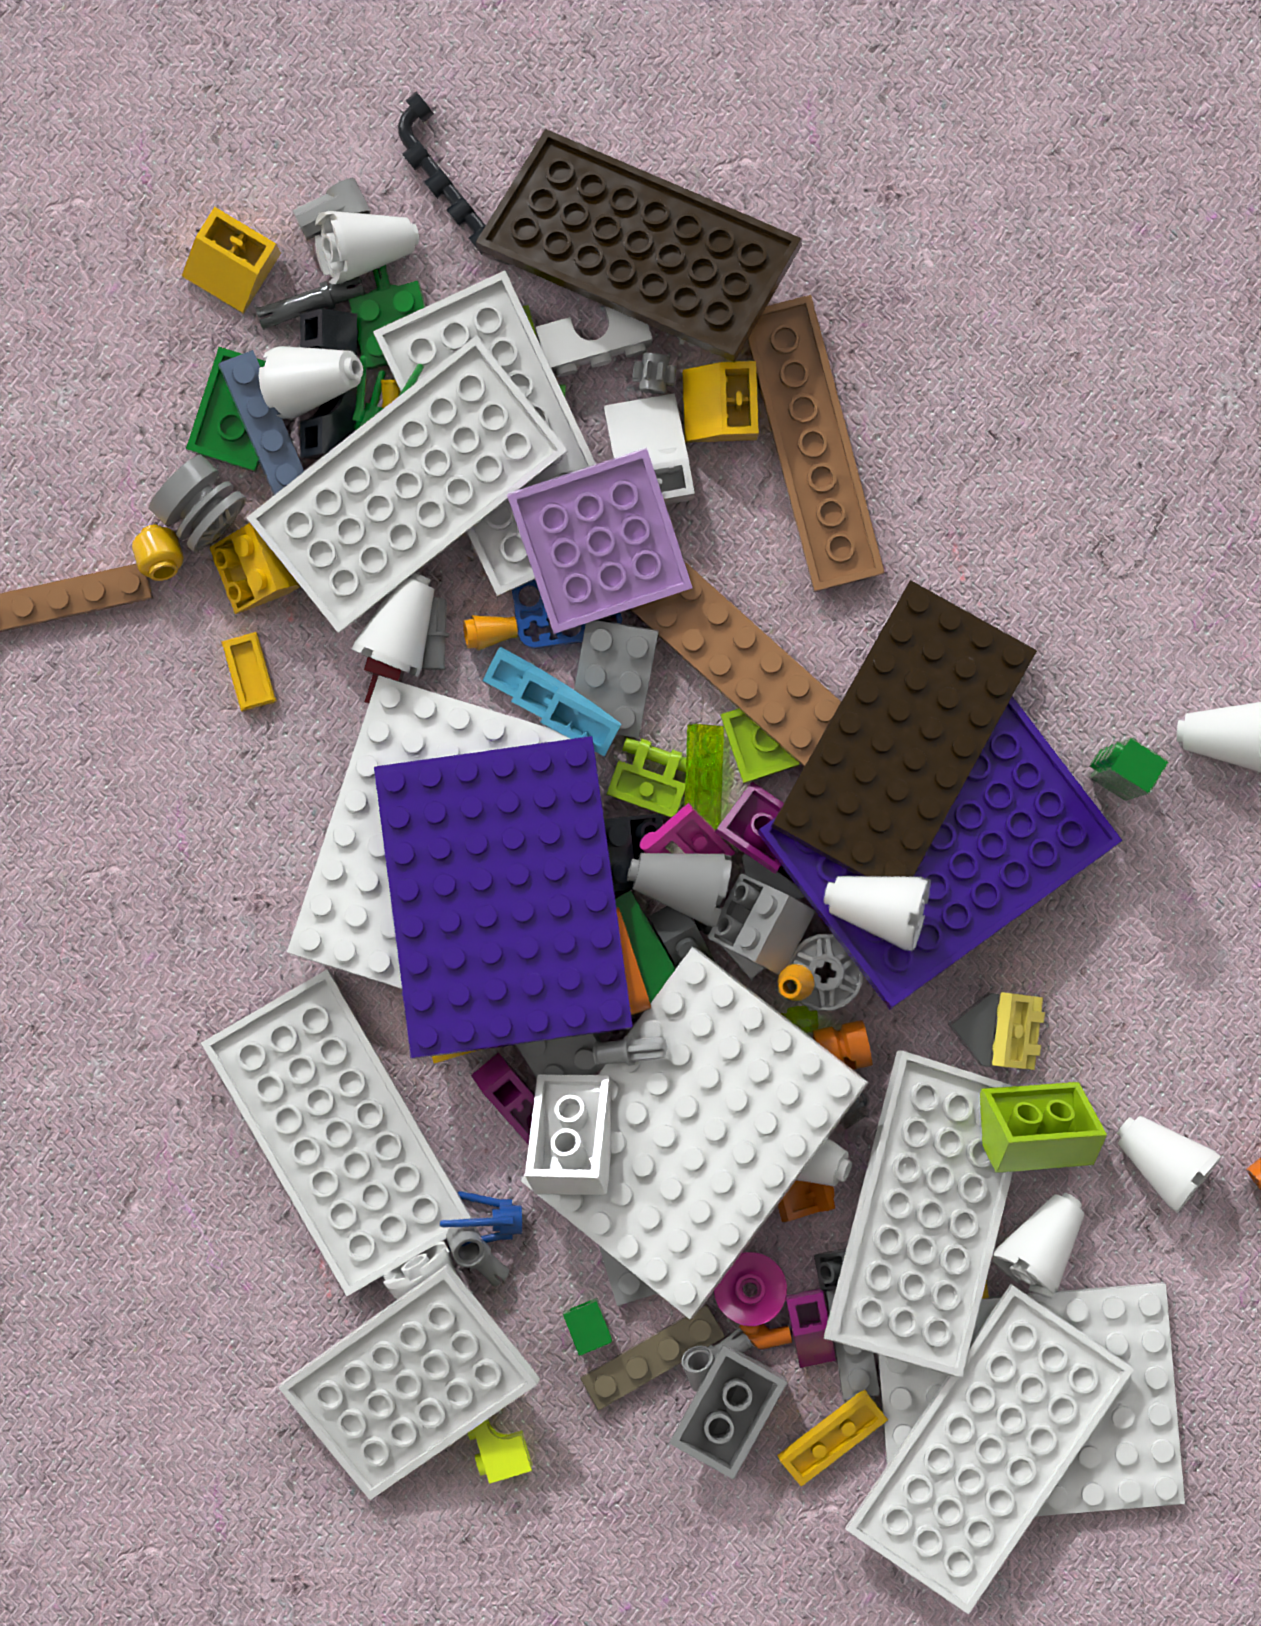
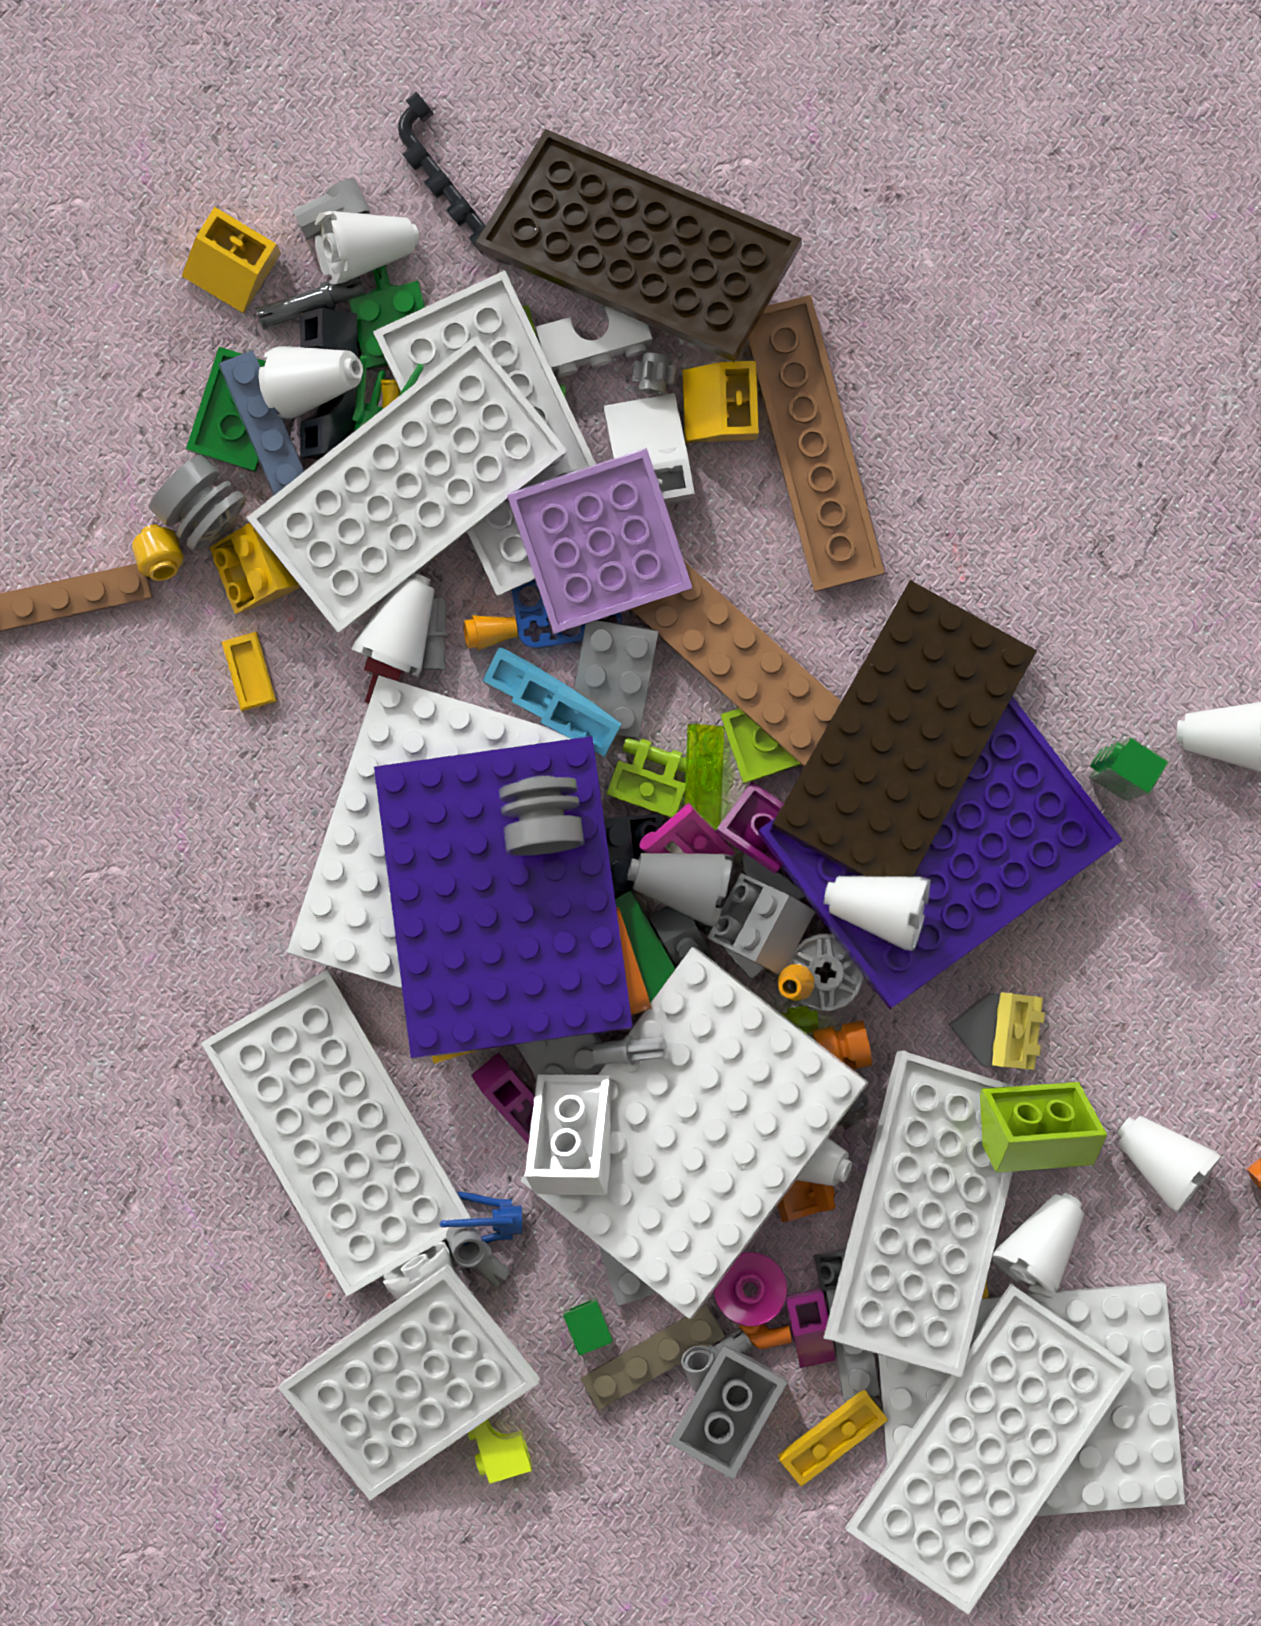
(541, 809): none -> light grey wheel

